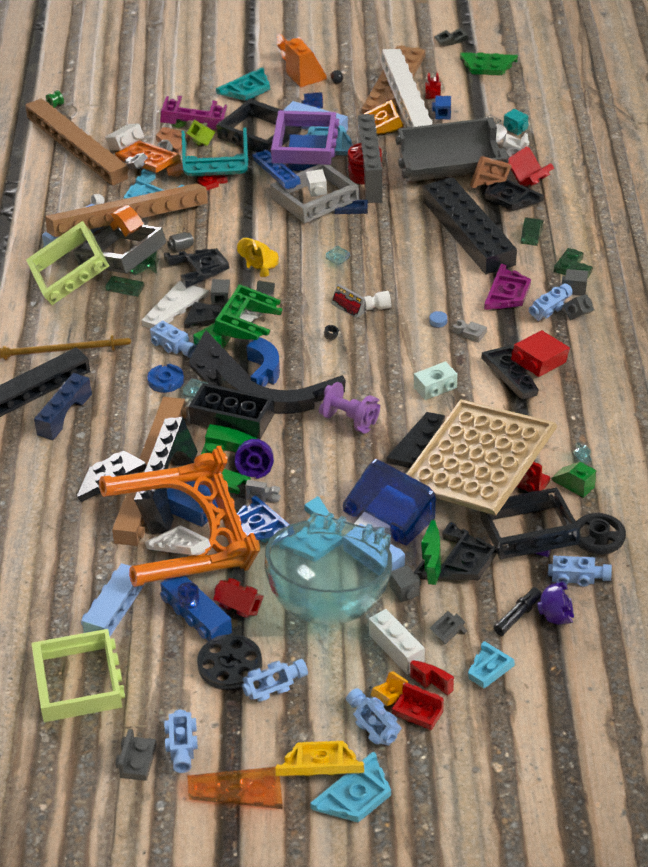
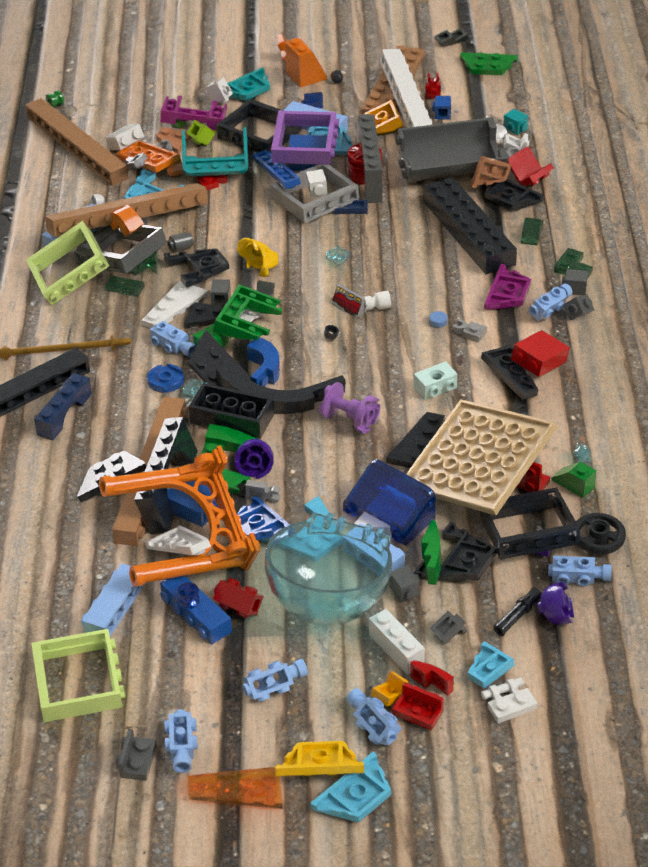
(219, 91): none -> white brick
(221, 661): black wedge -> none
(511, 705): none -> white plate

